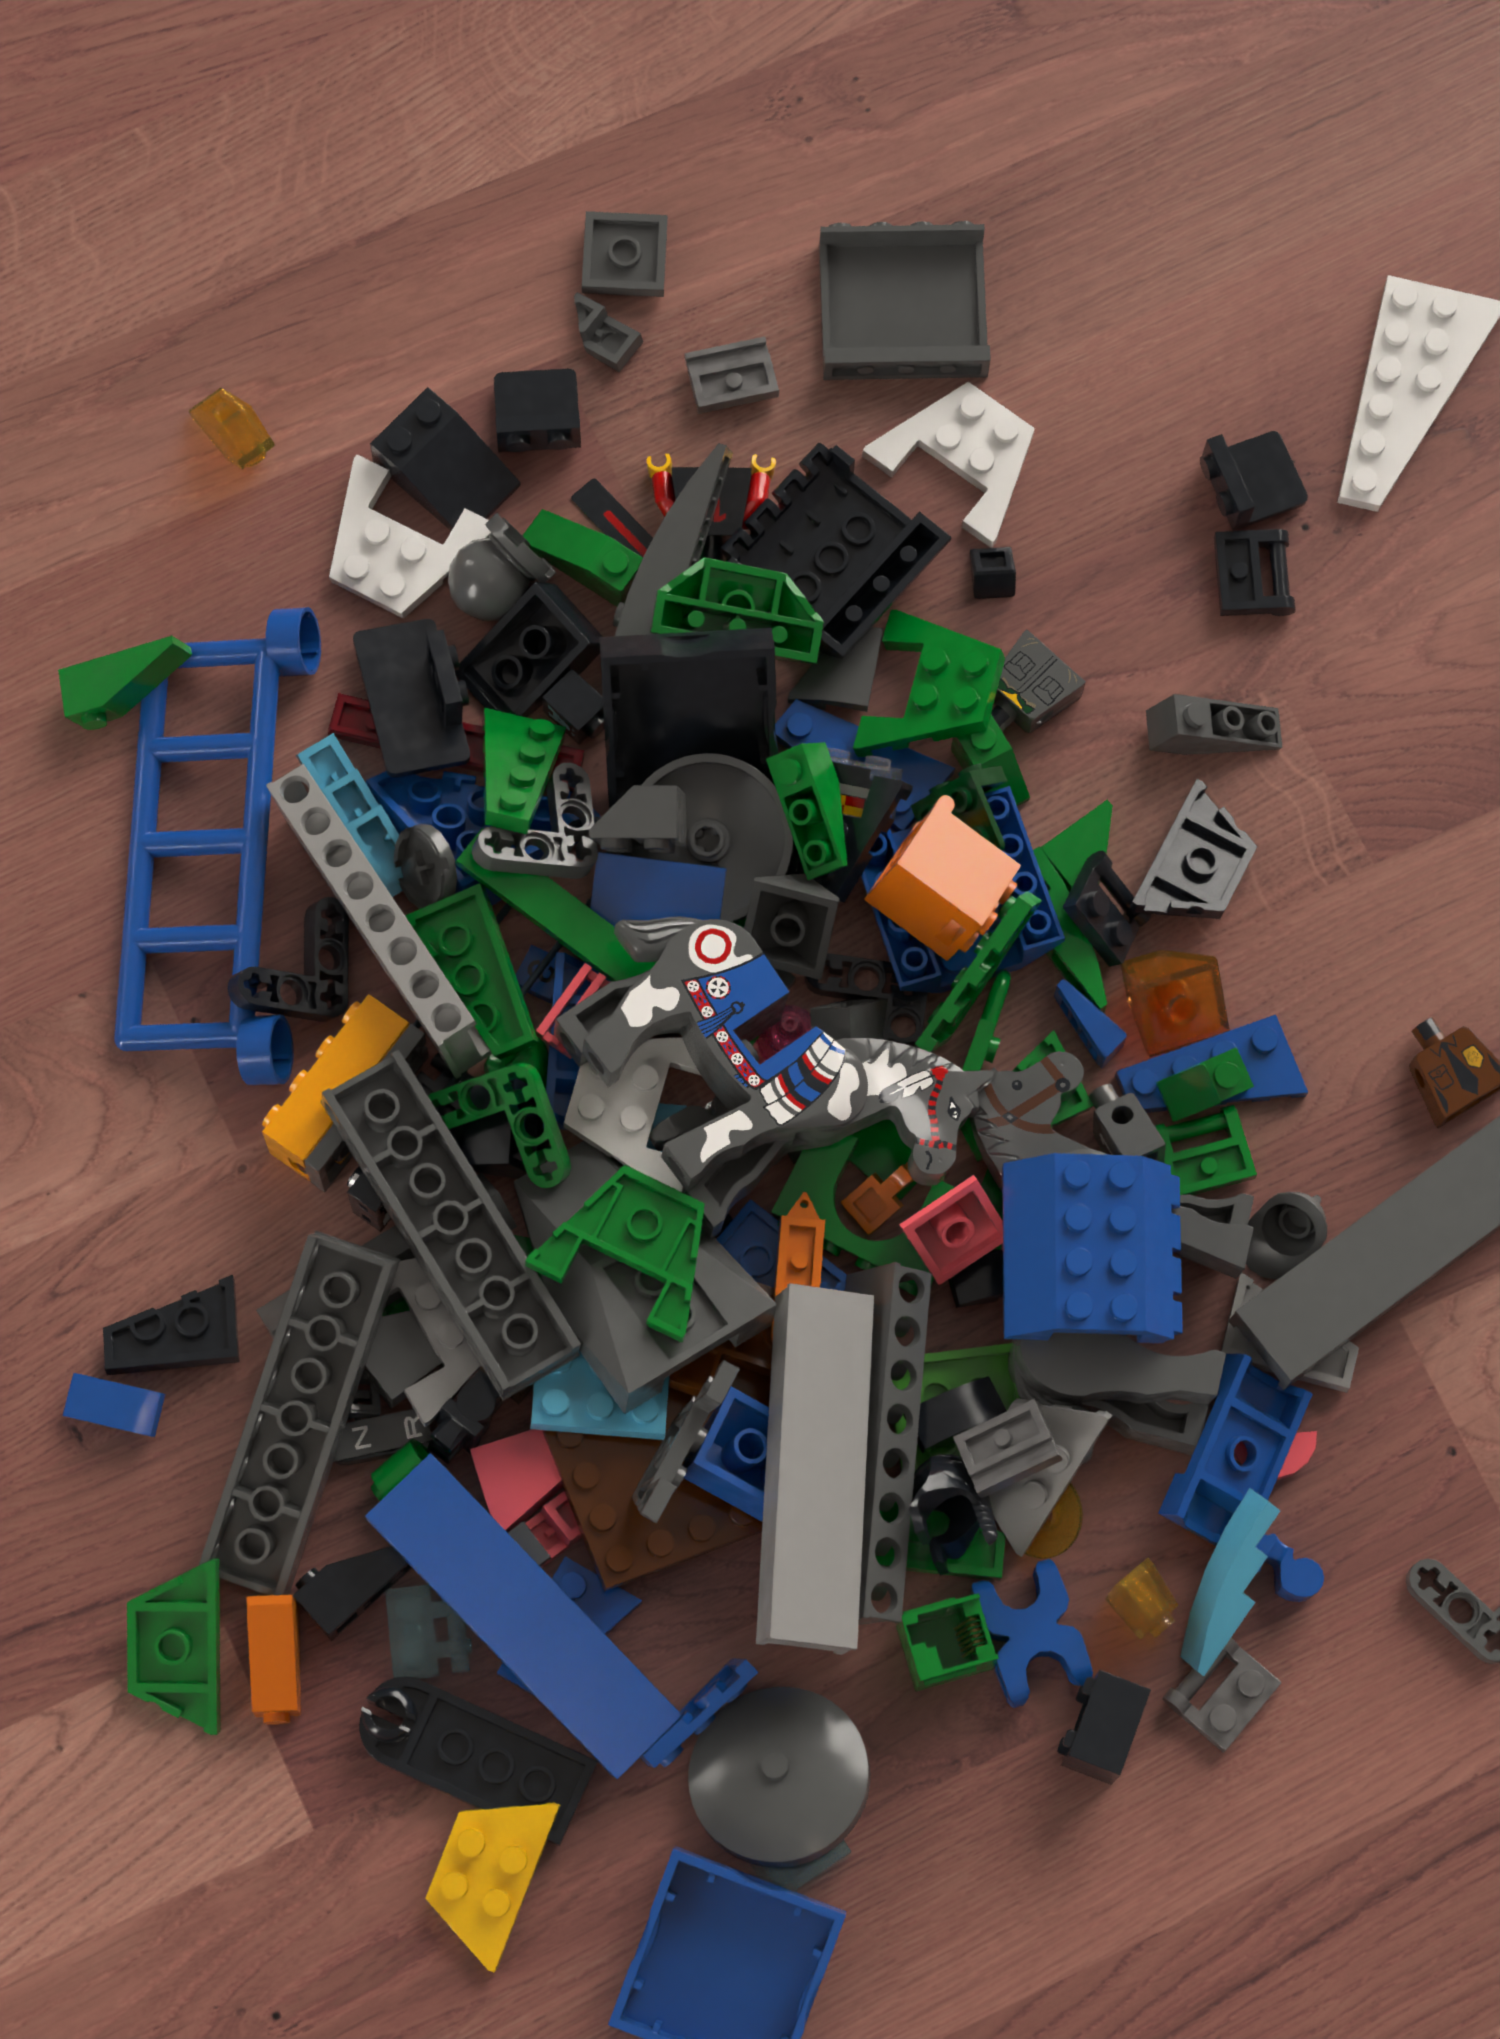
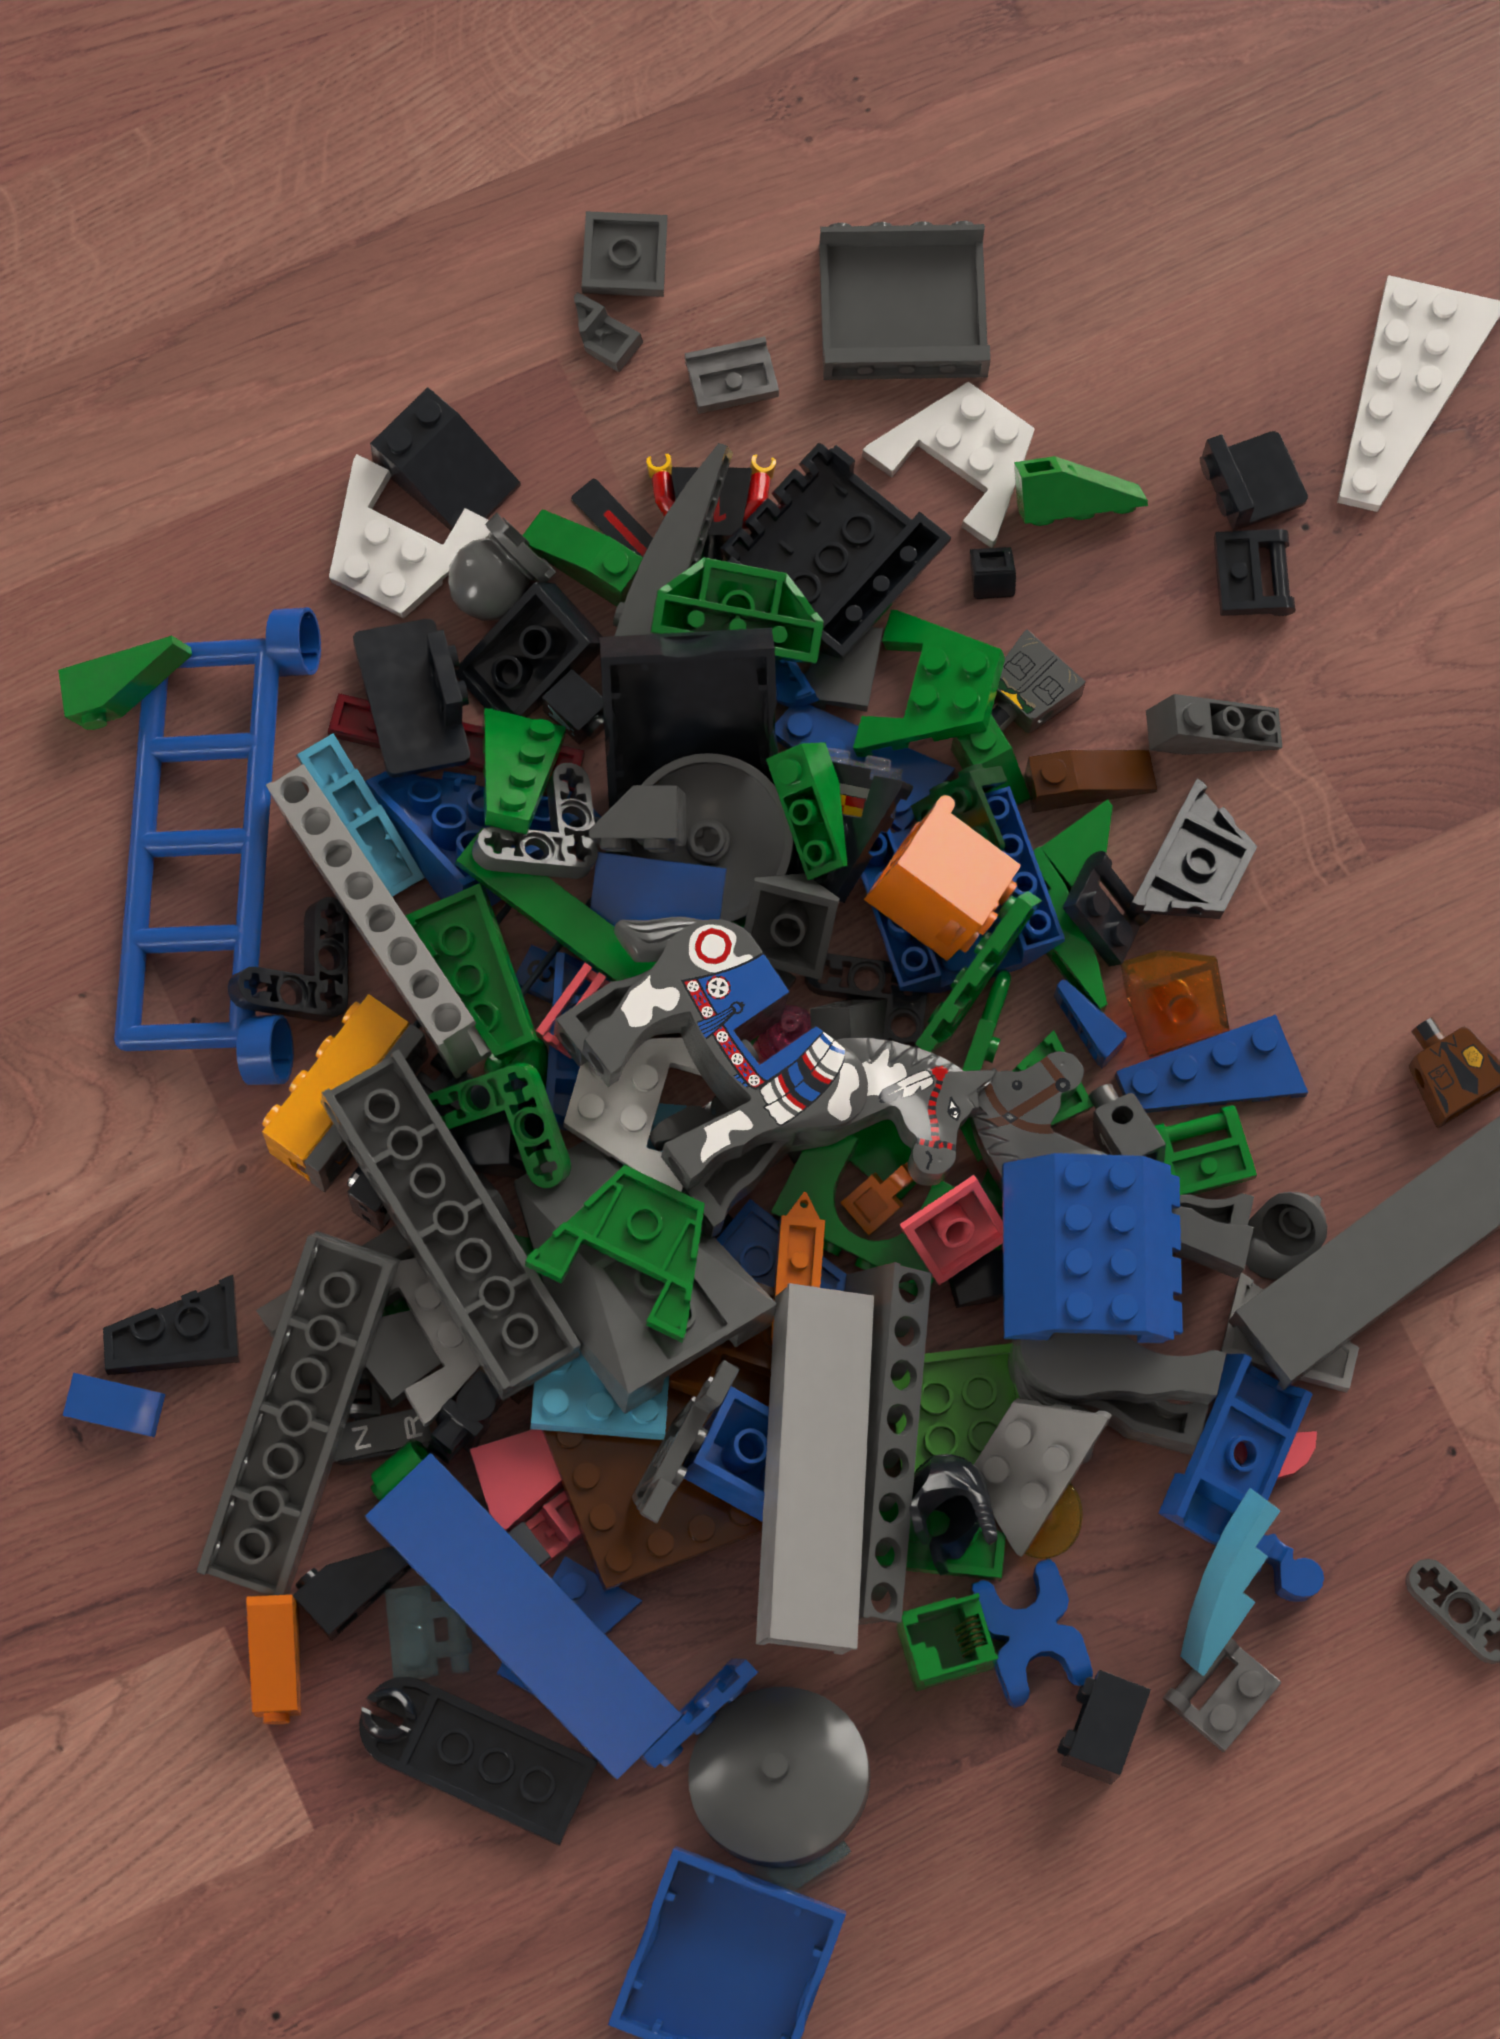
(177, 1646): green wing -> none
(233, 428): clear yellow slope -> none
(425, 865): dark grey tile -> none
(489, 1873): yellow wing -> none
(537, 410): black bracket -> none
(792, 685): none -> blue tile
(957, 1412): black slope -> none
(1007, 1448): flat silver plate -> none
(1063, 489): none -> green slope
(1087, 777): none -> reddish brown slope
(1143, 1601): clear yellow slope -> none
(1204, 1084): green slope -> none

